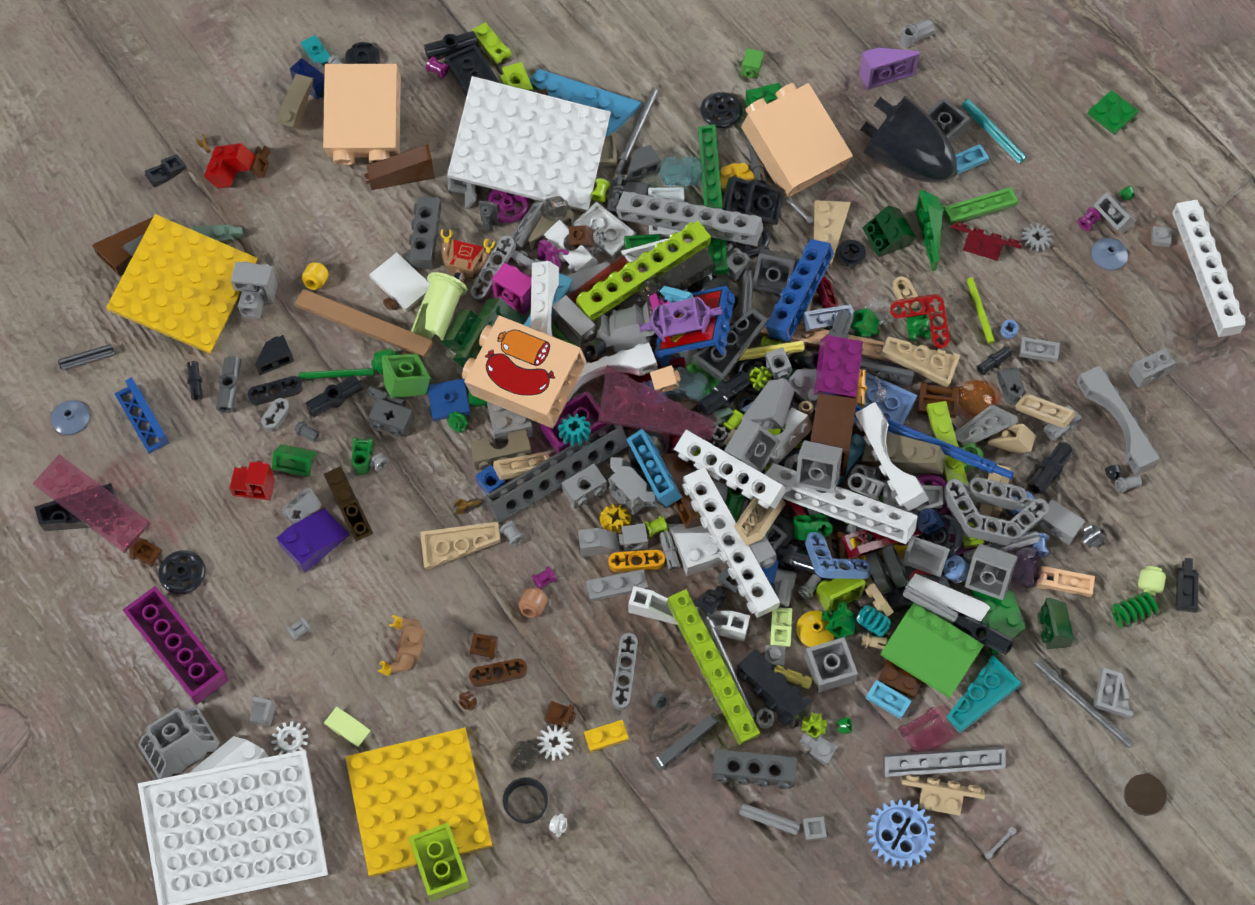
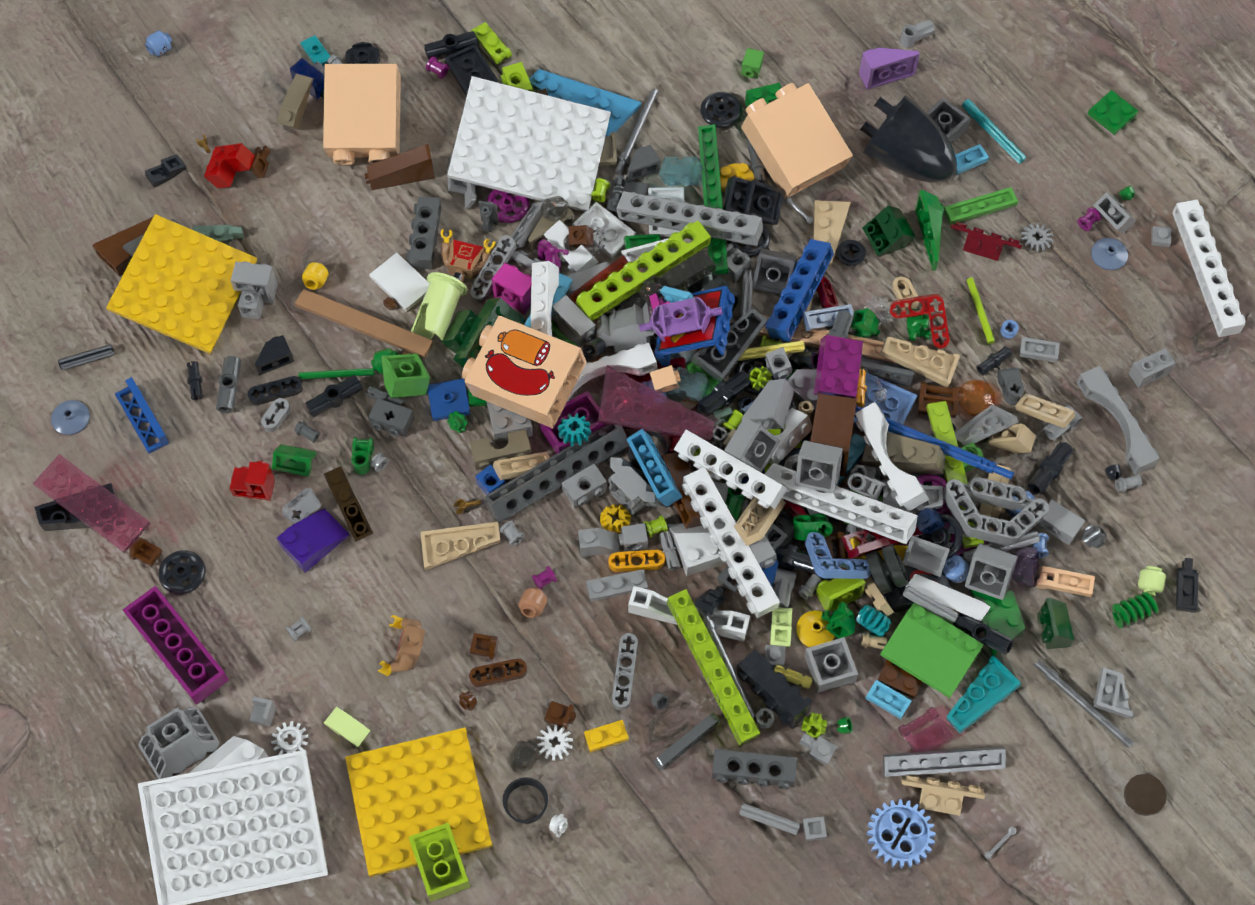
(158, 43): none -> medium blue head

